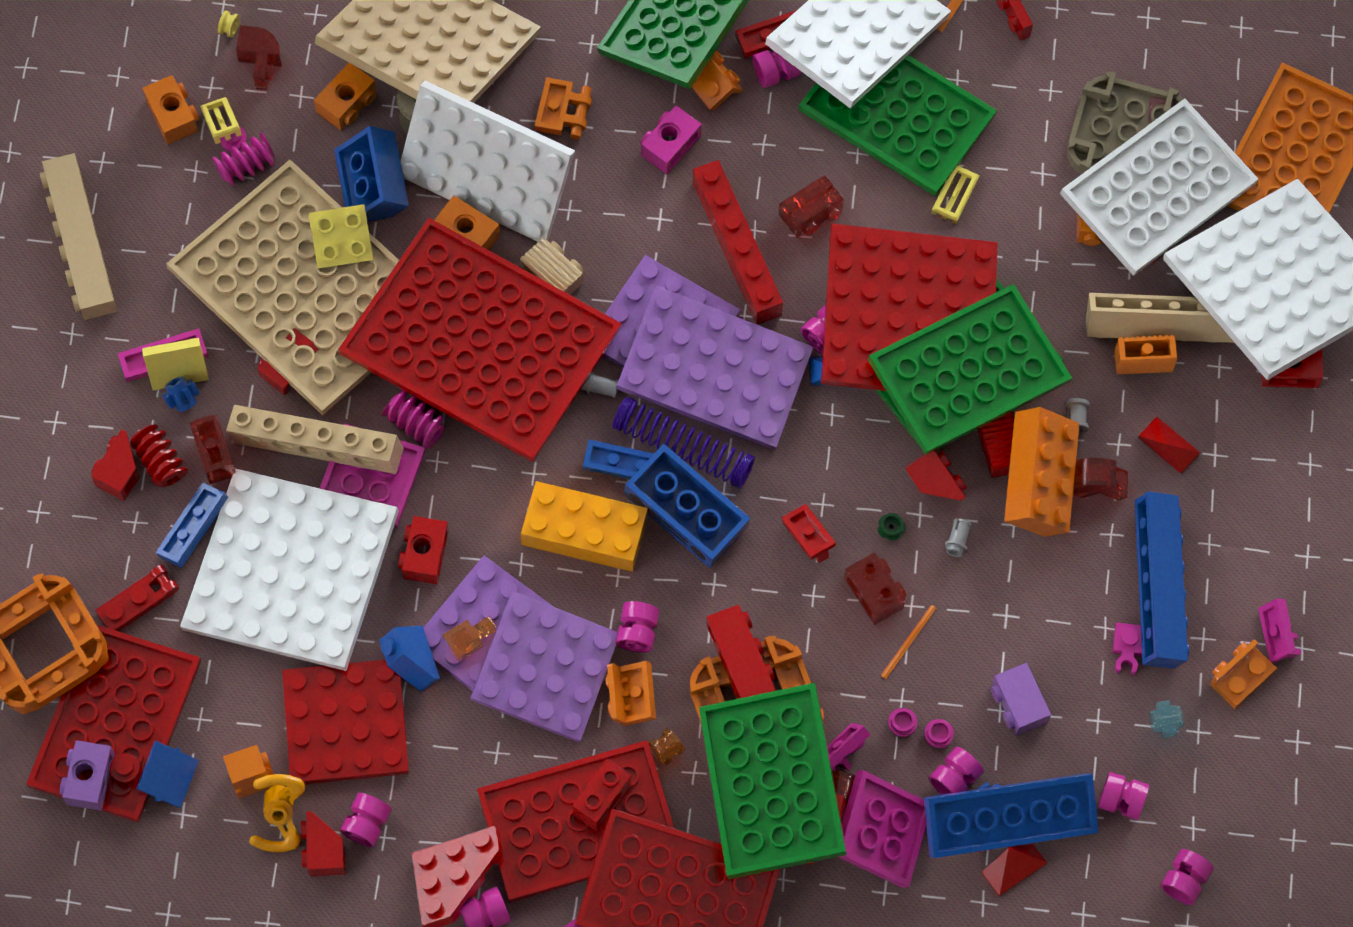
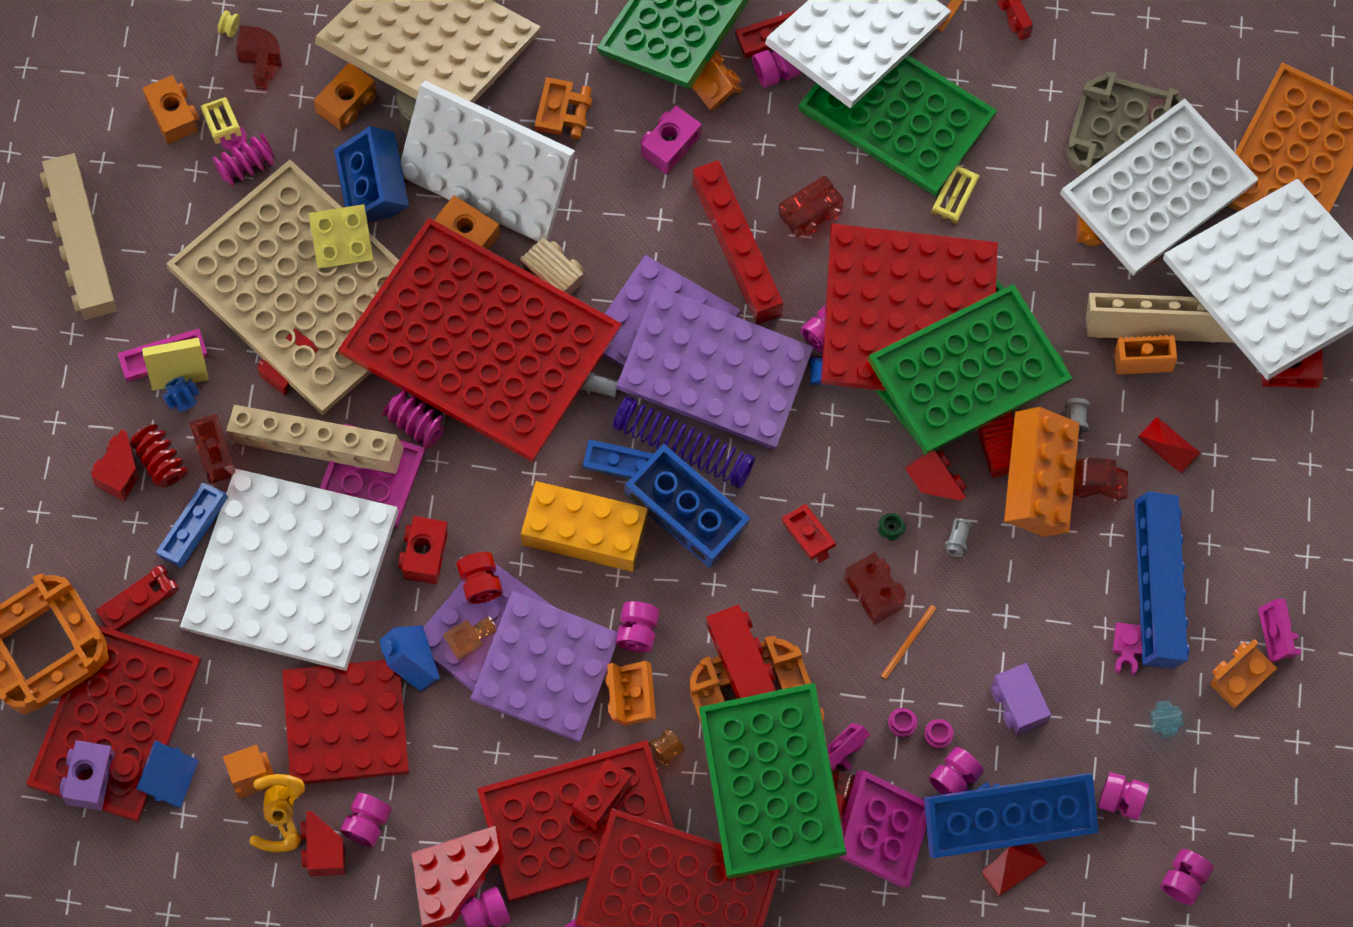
(478, 574): none -> red wheel

